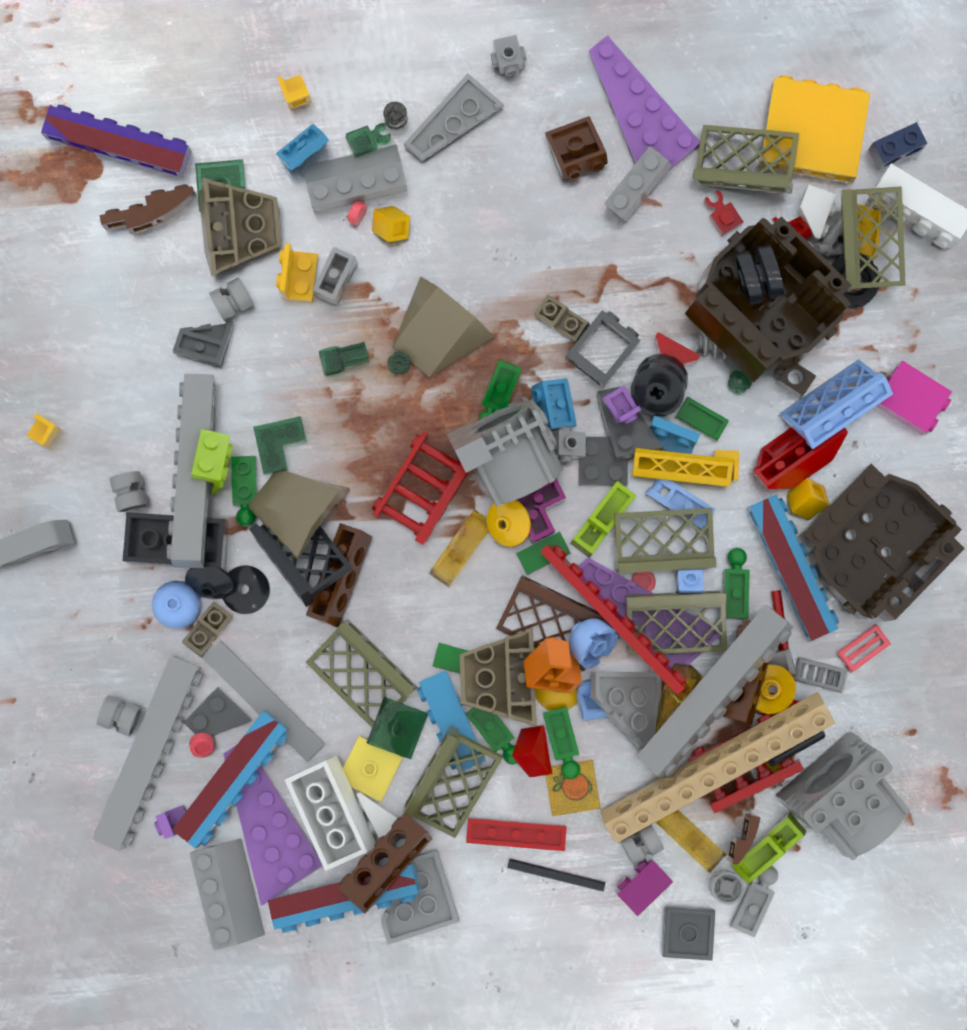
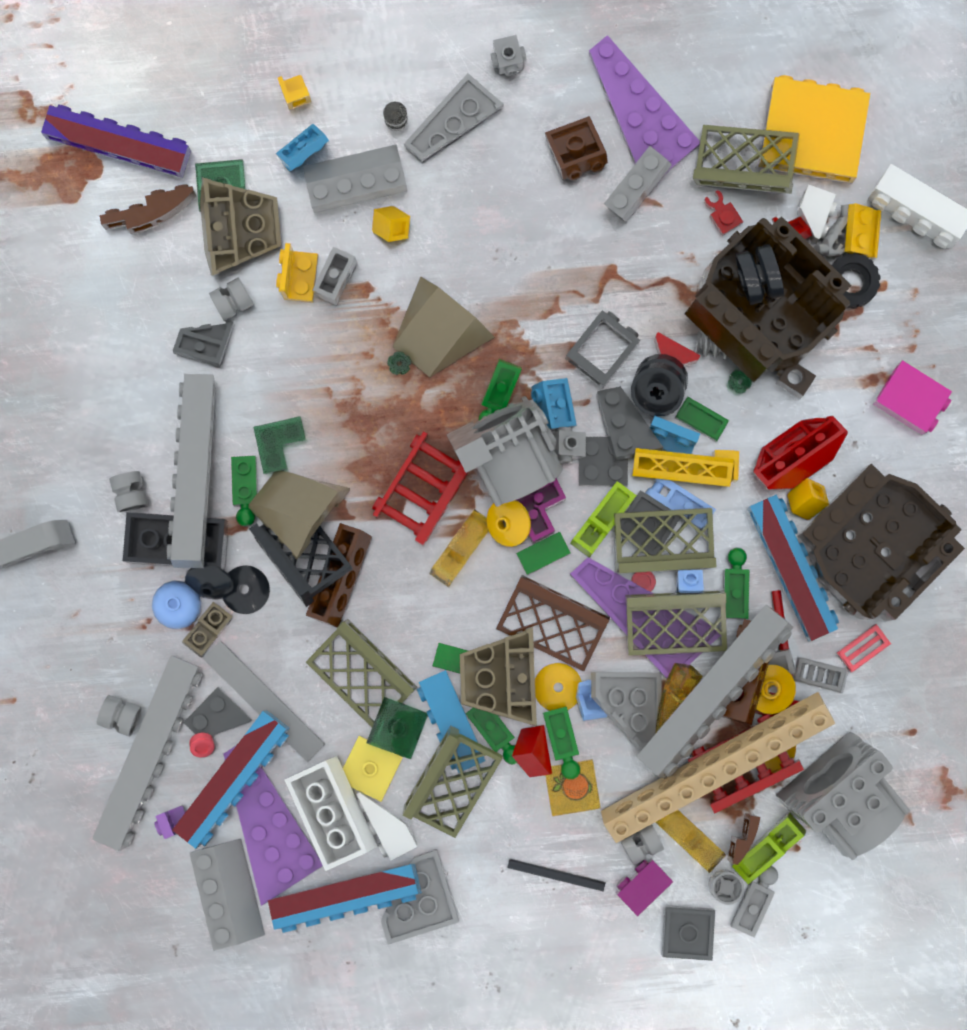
(43, 431): yellow panel -> none
(212, 458): lime bracket -> none
(337, 359): clear green piece -> none
(357, 212): coral tile -> none
(365, 141): clear green plate -> none
(383, 876): reddish brown brick -> none
(516, 834): red plate -> none
(552, 667): orange brick -> none
(561, 319): dark tan slope -> none
(592, 640): light blue cylinder -> none
(621, 405): medium lavender bracket -> none
(622, 625): red plate -> none
(642, 503): none -> dark grey plate
(796, 749): black bar -> none
(843, 409): light blue fence -> none
(851, 237): olive fence -> none
(897, 146): dark blue brick -> none

